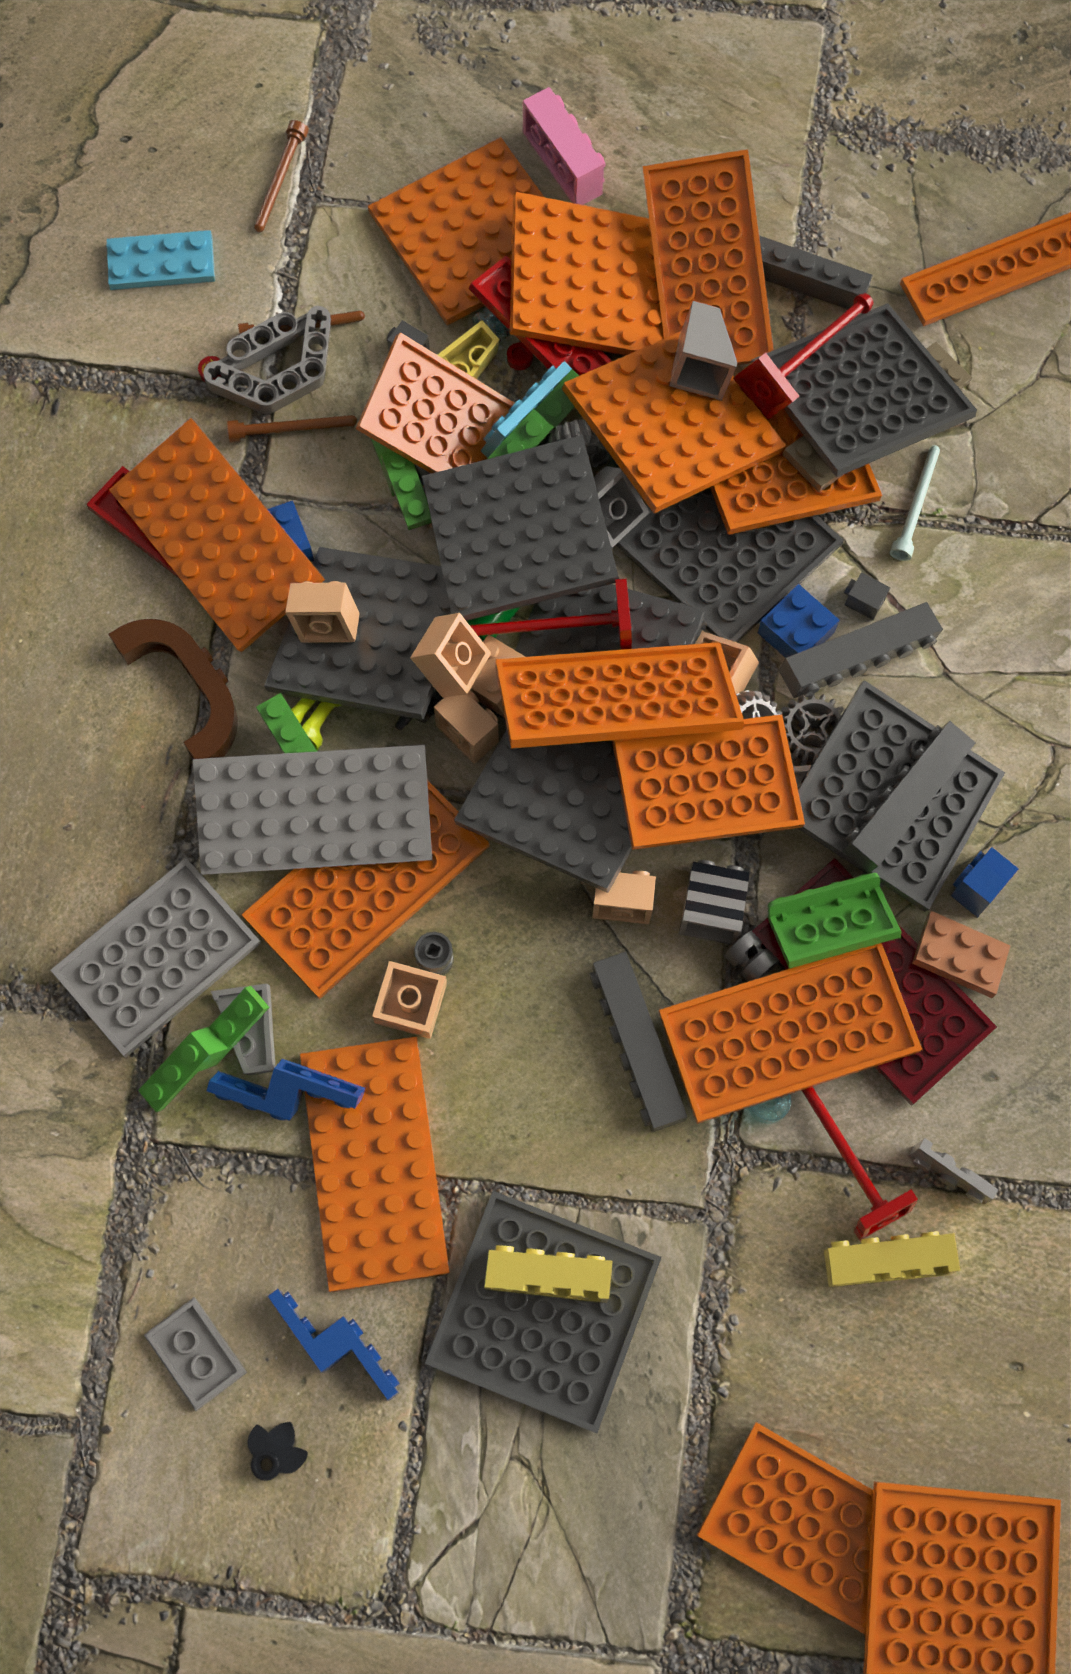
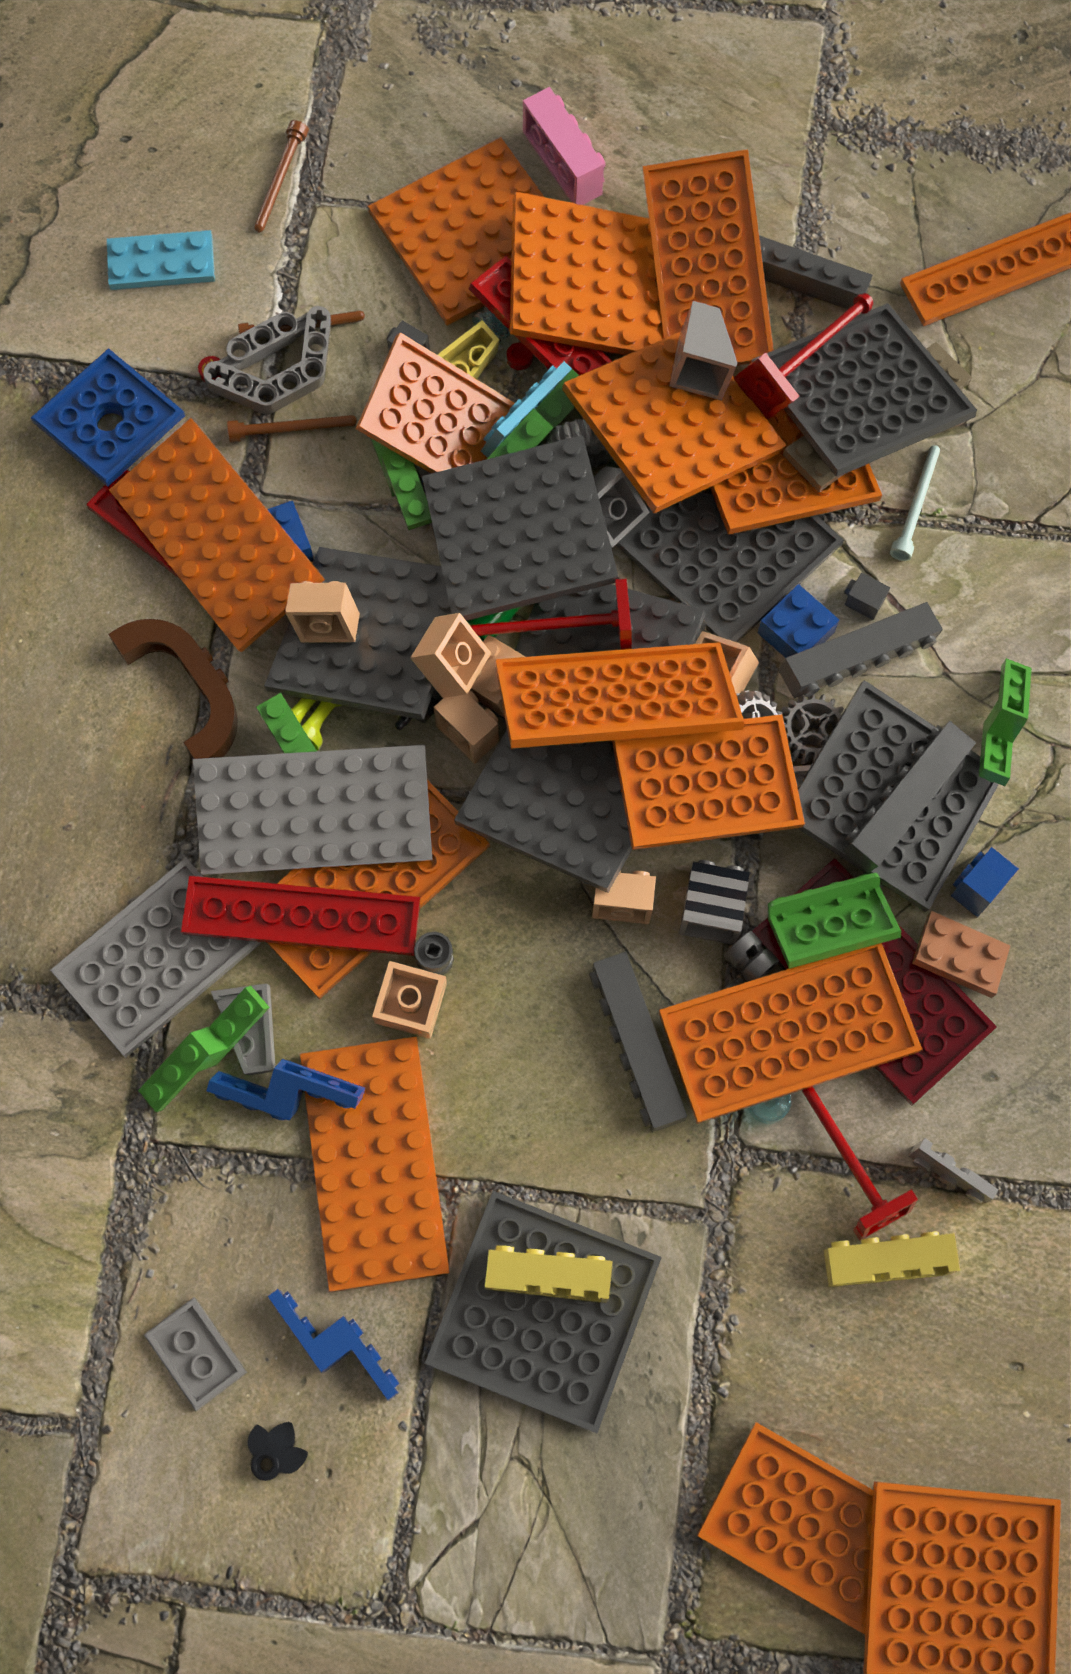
(100, 390): none -> blue piece
(301, 915): none -> red plate
(1005, 722): none -> bright green bracket

